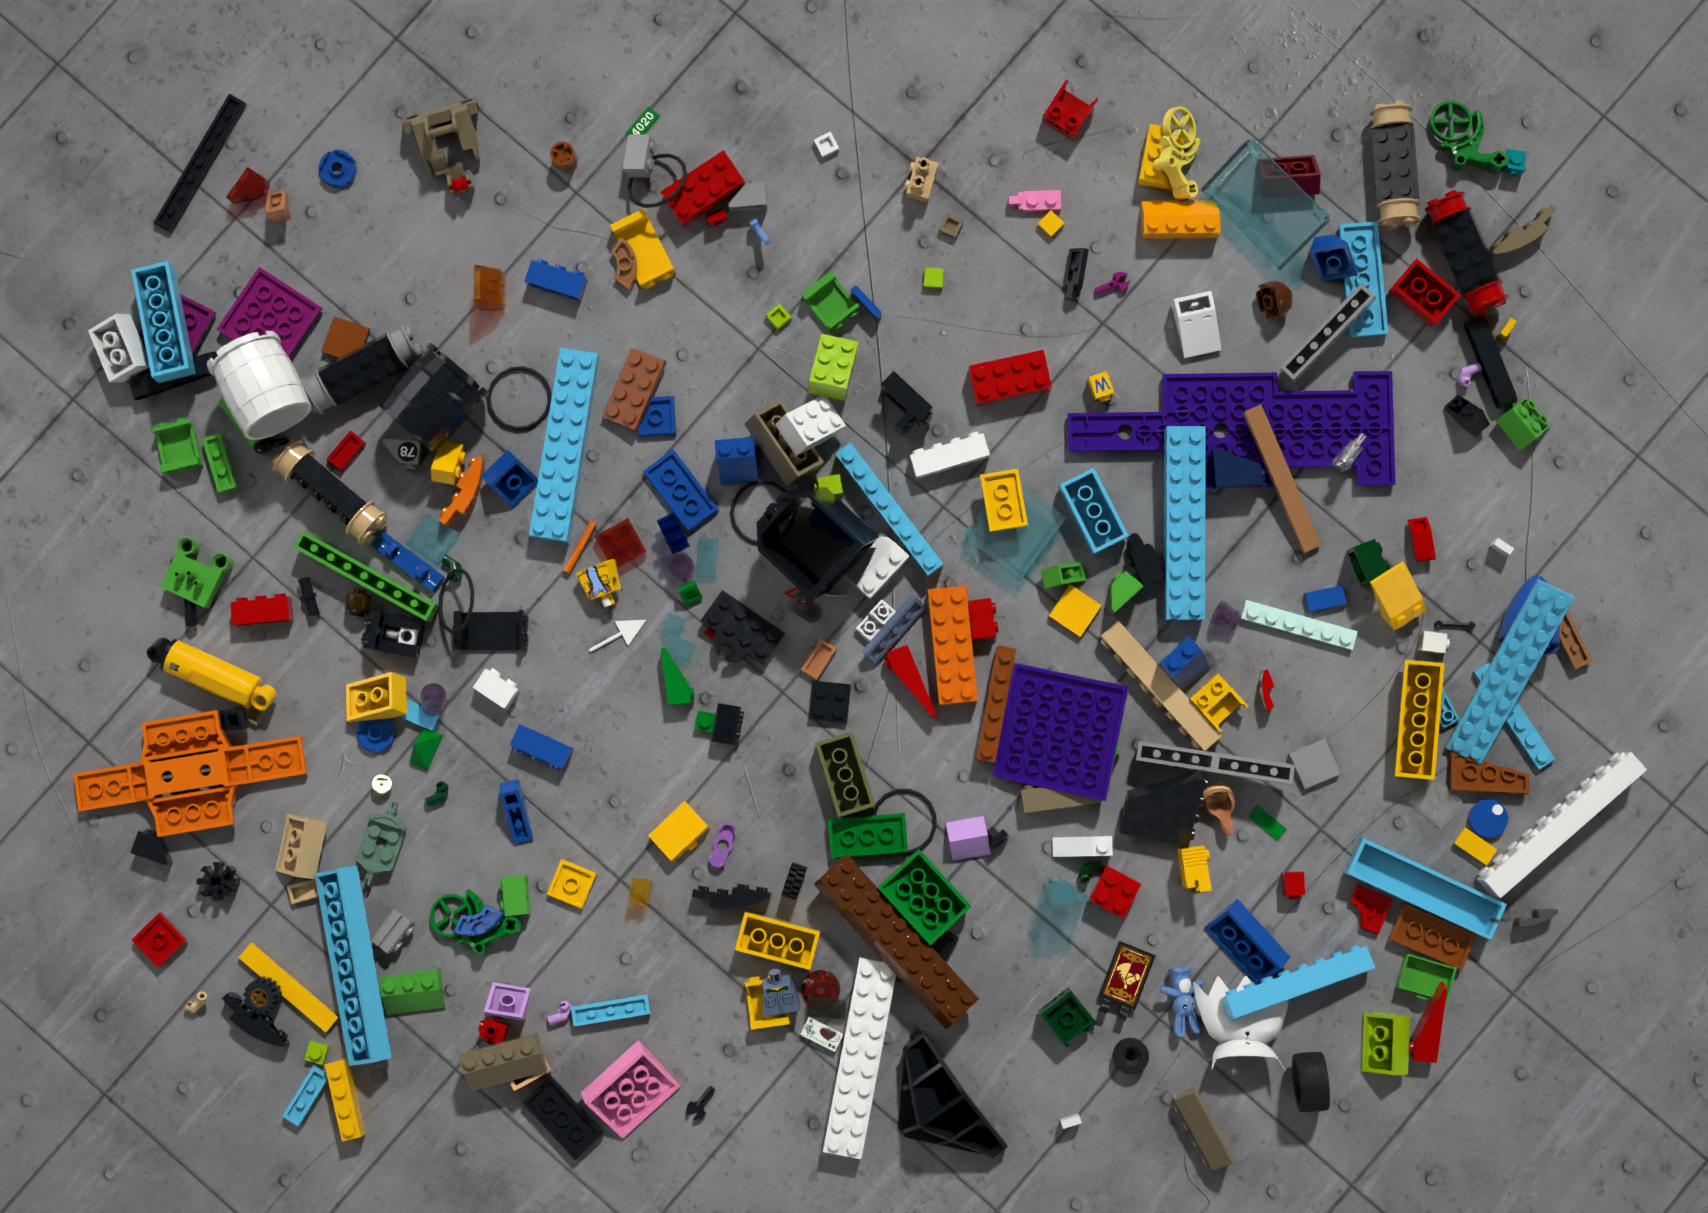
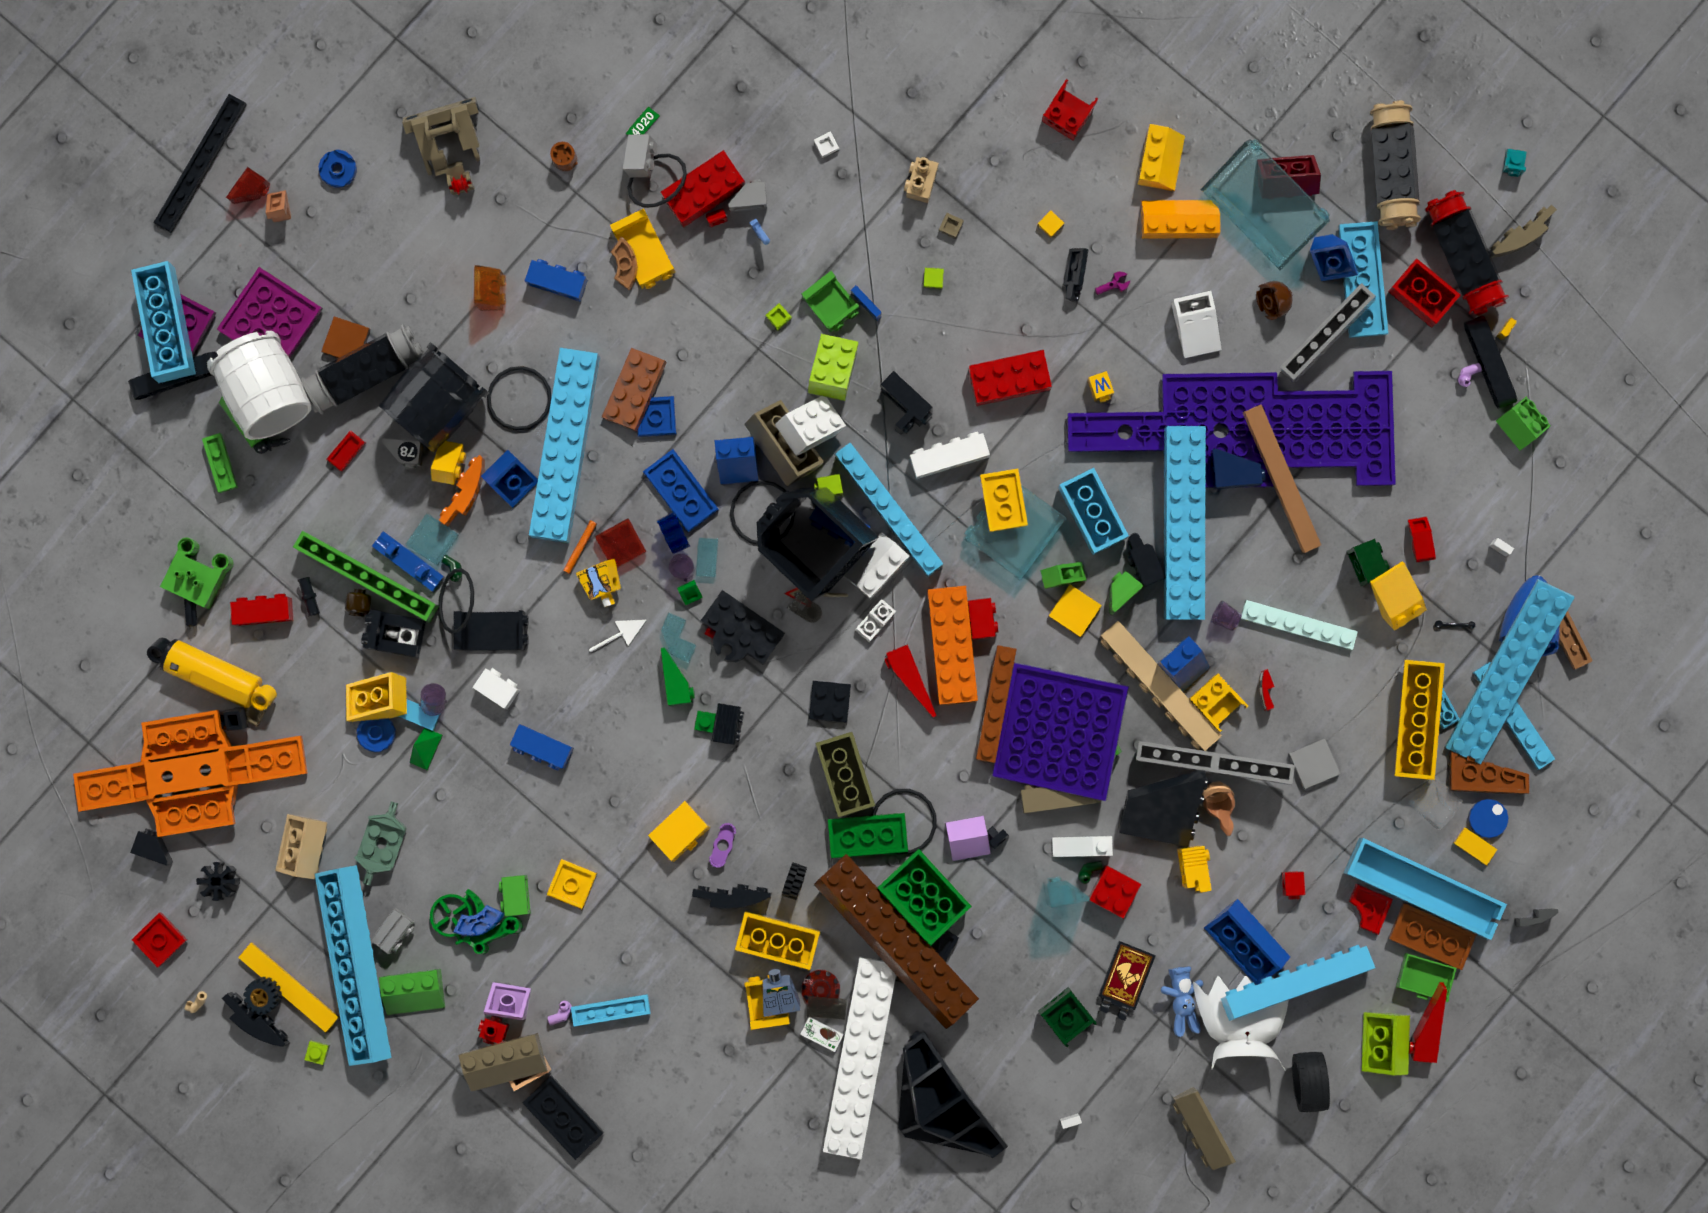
(119, 348): white brick -> none
(177, 446): bright green panel -> none
(299, 464): brick -> none
(303, 891): tan tile -> none
(306, 1096): medium azure plate -> none
(345, 1099): yellow brick -> none
(381, 784): tile -> none
(440, 794): dark green arm -> none
(516, 810): blue slope -> none
(630, 1089): bright pink slope -> none
(640, 891): clear yellow brick -> none
(700, 1103): black bar -> none
(818, 659): nougat tile -> none
(893, 629): sand blue plate -> none
(1037, 200): bright pink hinge -> none
(1139, 1063): black tyre -> none
(1171, 159): light yellow piece -> none
(1267, 823): green sticker -> none
(1325, 598): blue tile -> none
(1348, 454): clear piece -> none
(1433, 642): white brick -> none
(1466, 152): green piece -> none
(1467, 415): black slope -> none
(1560, 824): white brick -> none

